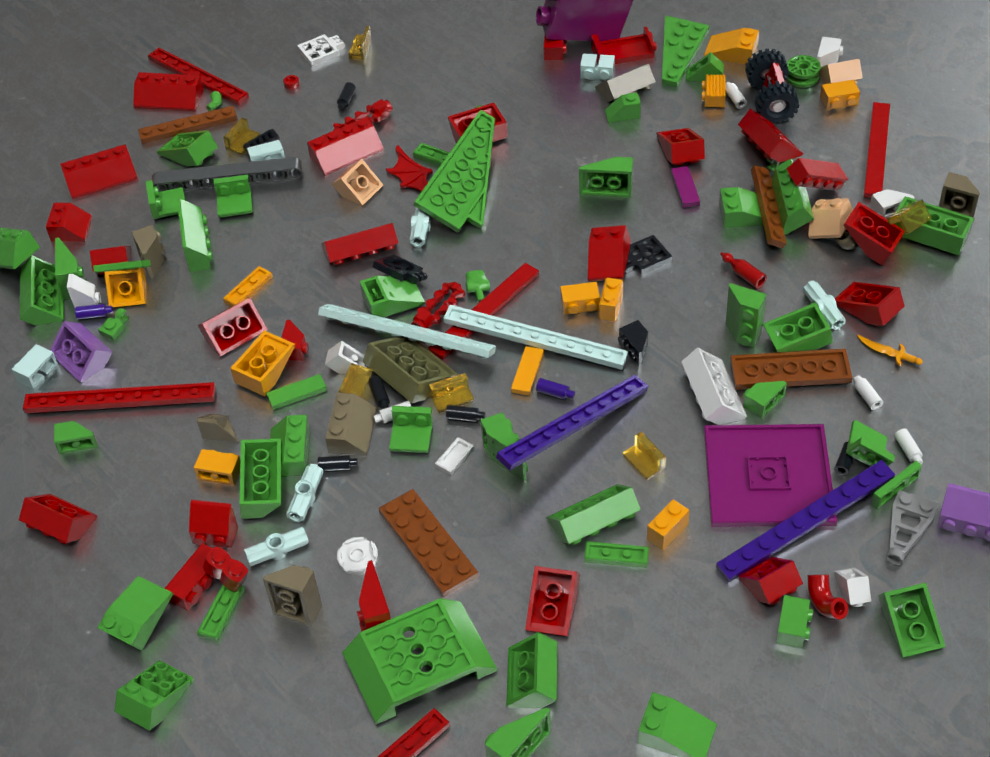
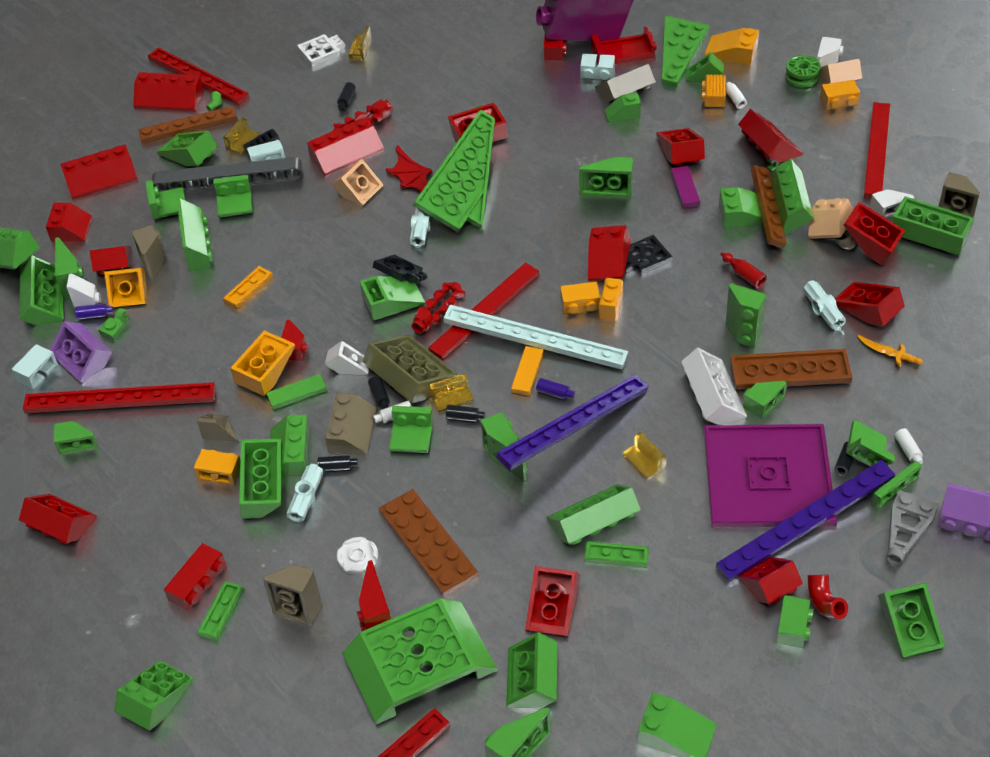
(122, 266): bright green tile -> none
(136, 612): bright green slope -> none
(212, 523): red slope -> none
(221, 566): red brick -> none
(232, 327): red slope -> none
(284, 543): light aqua piece -> none
(291, 82): red tile -> none
(356, 380): clear yellow panel -> none
(359, 243): red slope -> none
(413, 332): light aqua plate -> none
(430, 154): bright green tile -> none
(454, 456): white tile -> none
(477, 283): bright green piece -> none
(634, 339): black slope -> none
(668, 524): light orange brick -> none
(776, 99): black plate -> none
(800, 330): bright green slope -> none
(817, 174): red brick -> none
(853, 586): white slope -> none
(867, 393): white cylinder -> none
(911, 216): clear yellow panel -> none

